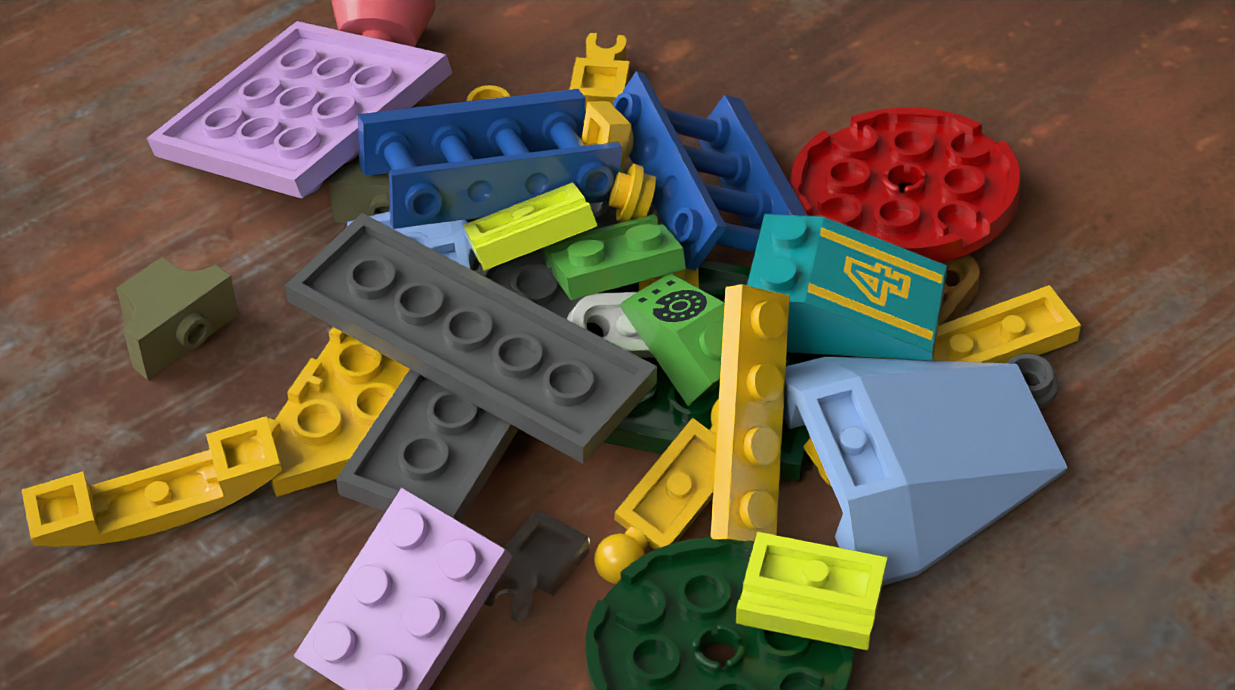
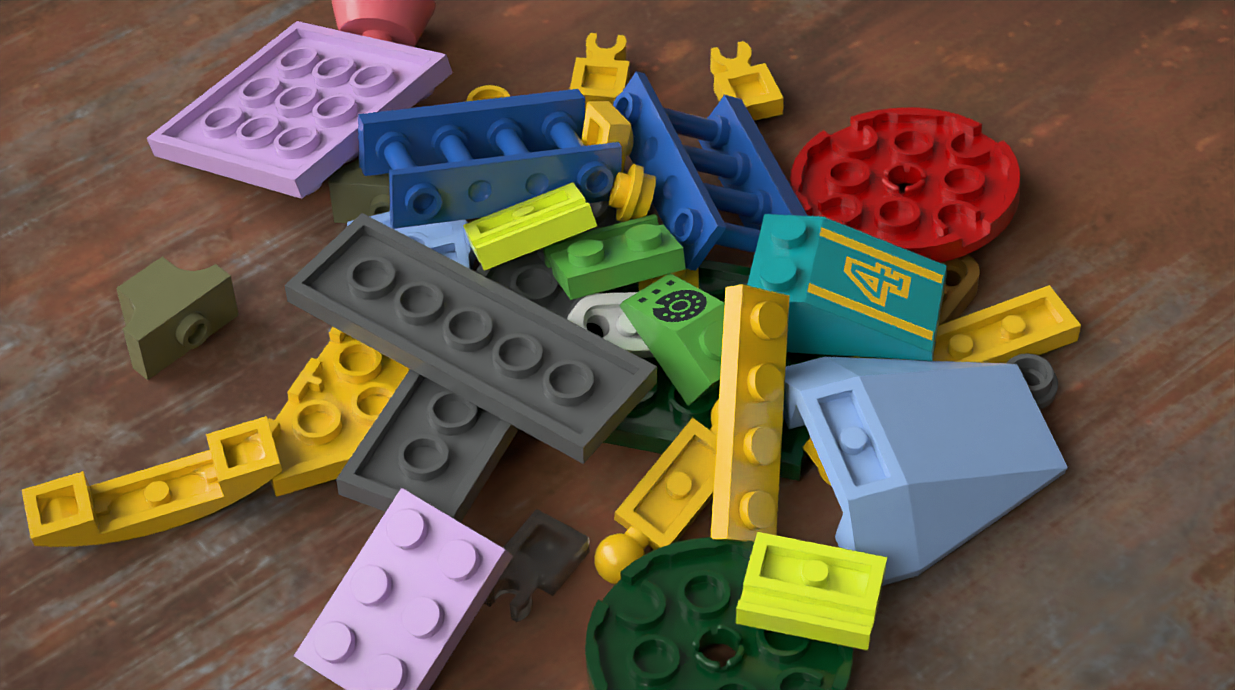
(750, 83): none -> yellow plate

